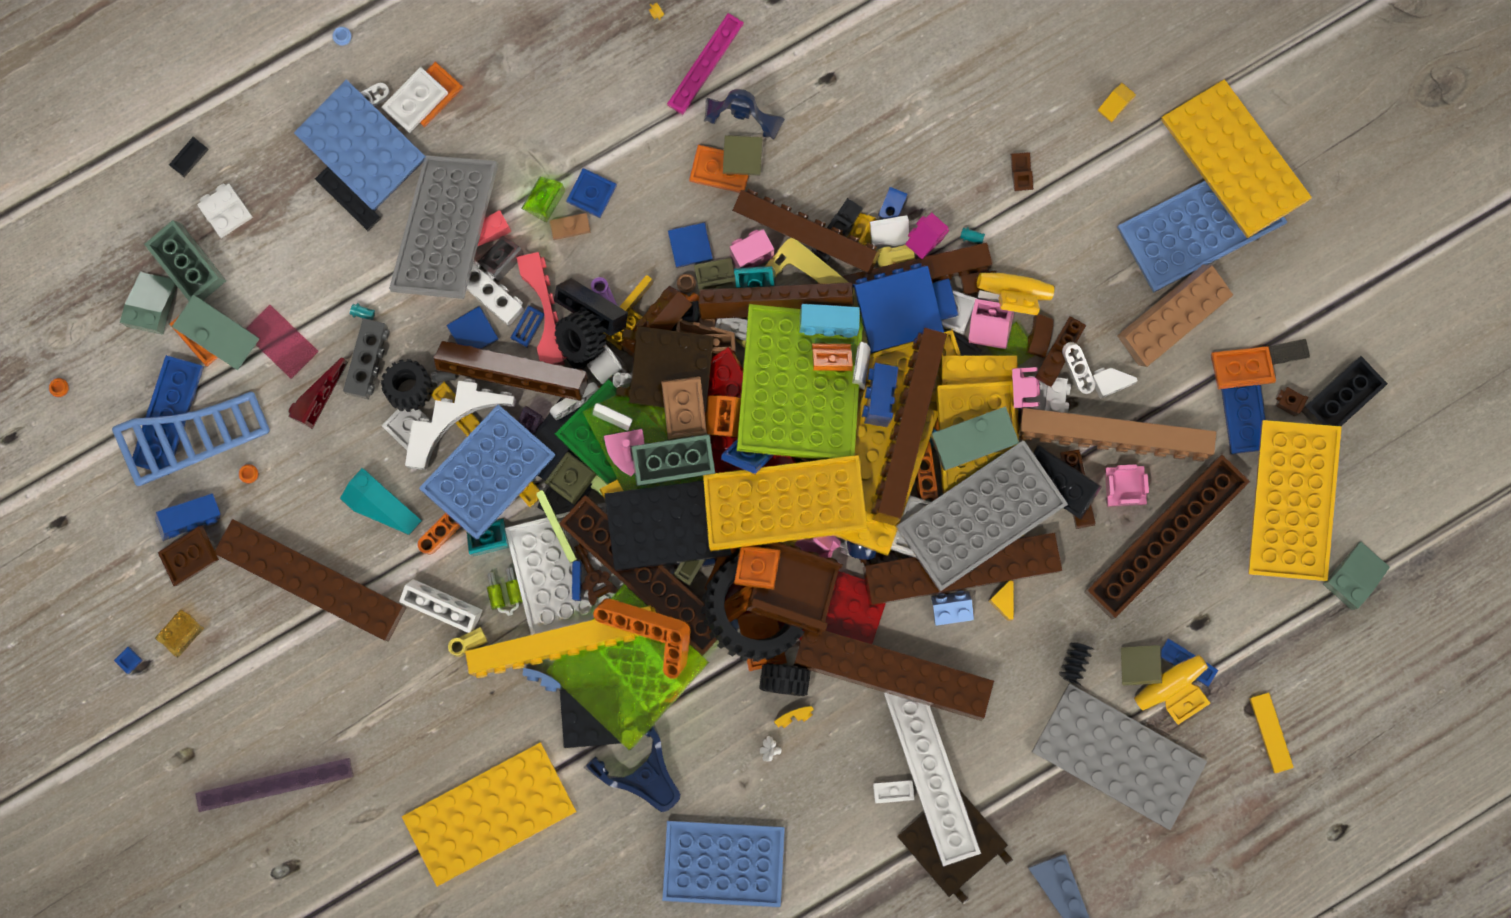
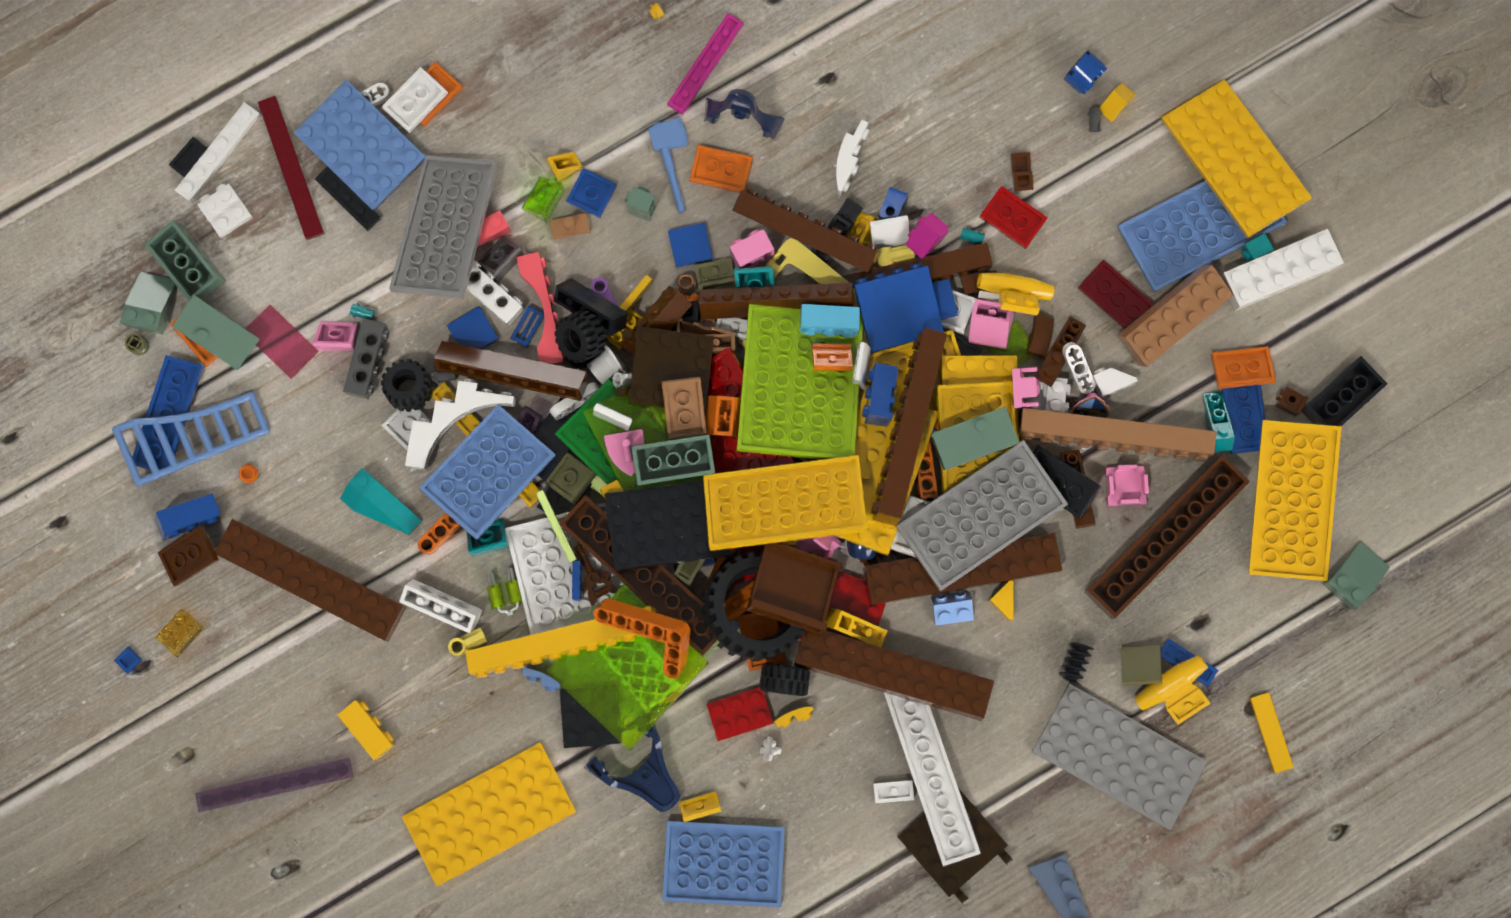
(58, 387): orange plate -> none
(140, 346): none -> olive wheel
(217, 152): none -> white plate
(291, 168): none -> dark red tile
(312, 401): dark red wedge -> none
(336, 336): none -> bright pink slope
(342, 36): light blue plate -> none
(367, 729): none -> yellow brick
(564, 165): none -> yellow slope
(640, 203): none -> sand green brick
(664, 138): none -> medium blue piece
(700, 806): none -> yellow plate
(739, 713): none -> red plate
(742, 155): olive tile -> none
(746, 460): blue tile -> none
(757, 567): orange tile -> none
(846, 161): none -> white slope
(855, 627): none -> yellow slope
(1013, 217): none -> red plate
(1084, 72): none -> blue brick
(1091, 406): none -> shield
(1094, 119): none -> dark grey pin
(1115, 295): none -> dark red tile
(1219, 421): none -> teal slope
(1256, 248): none -> teal brick
(1282, 269): none -> white brick
(1289, 352): clear smoke tile -> none

